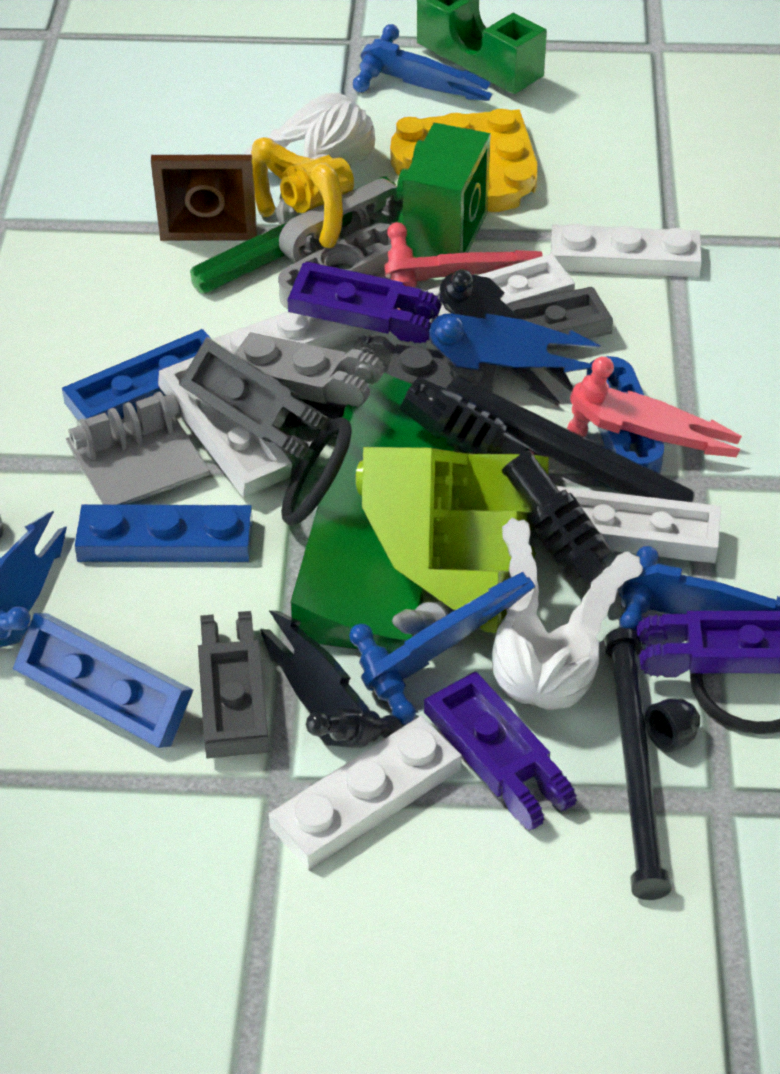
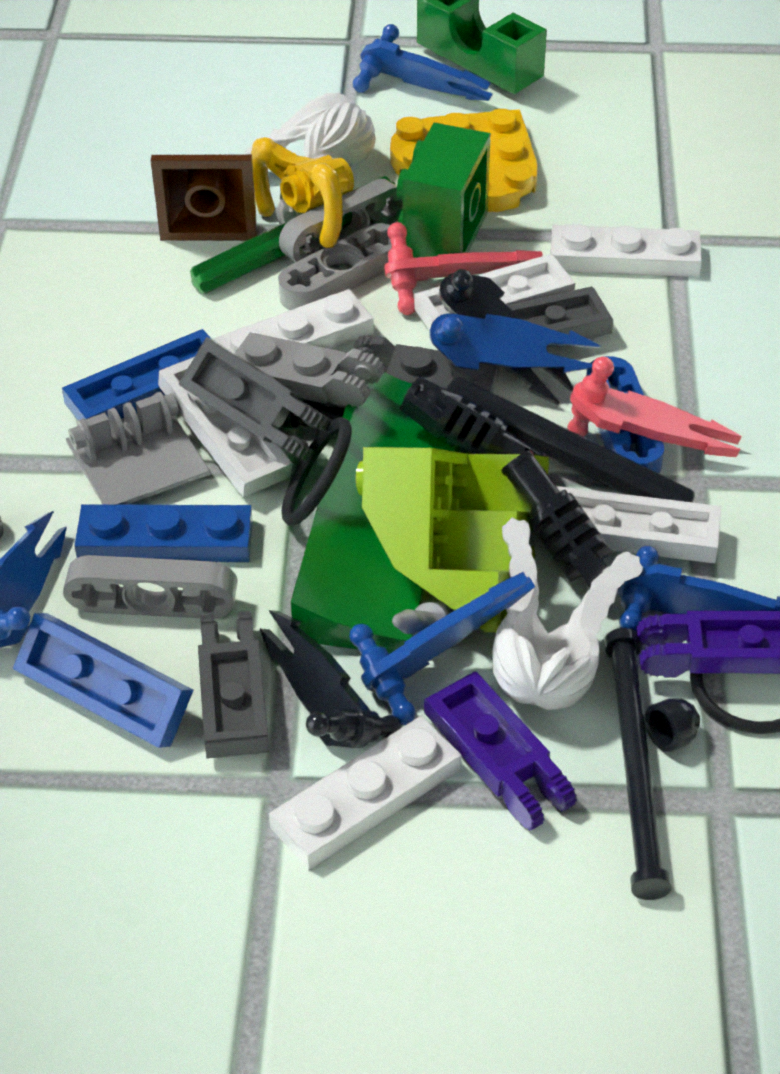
(95, 588): none -> light grey beam
(363, 302): dark purple hinge -> none

